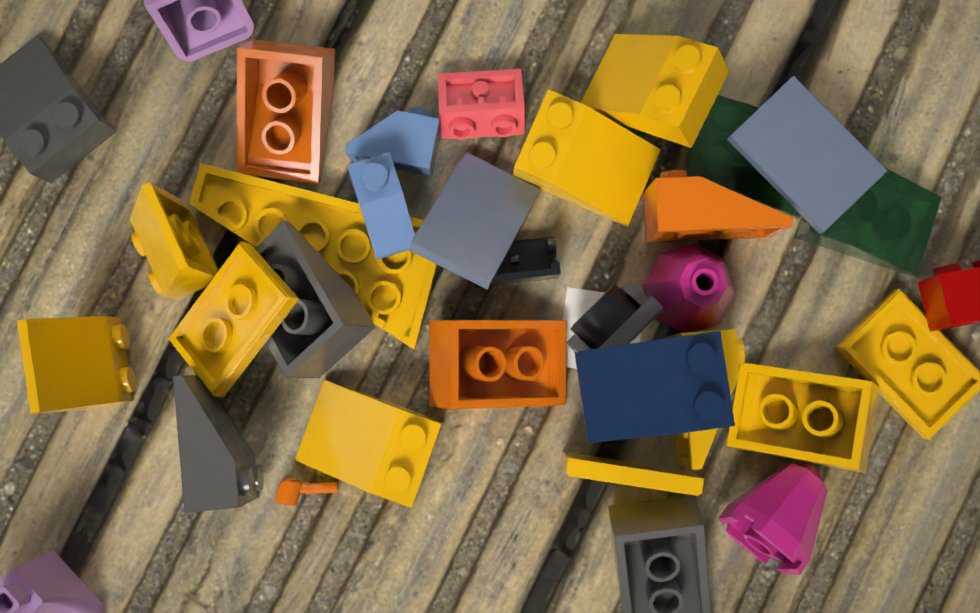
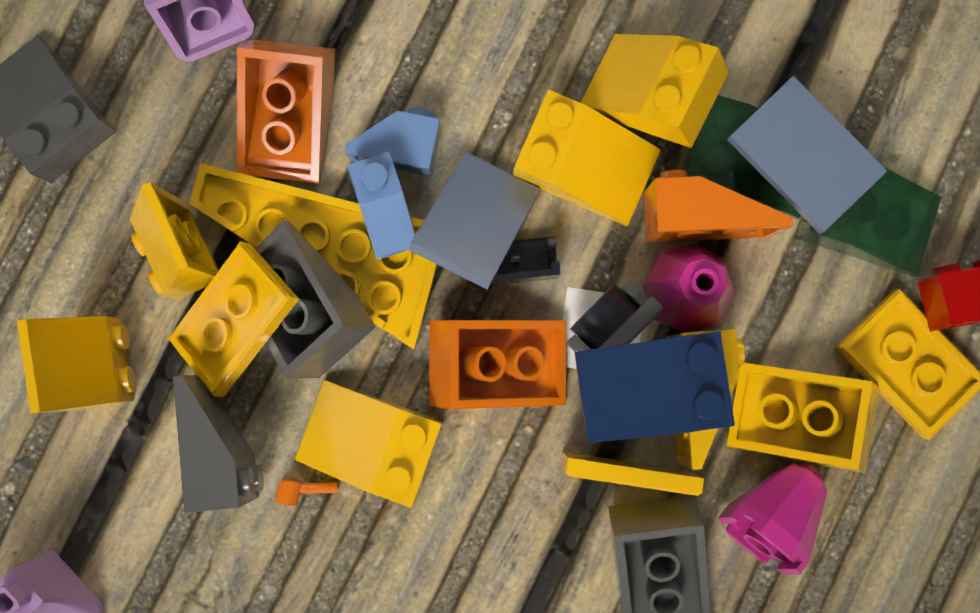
(481, 104): coral bracket -> none

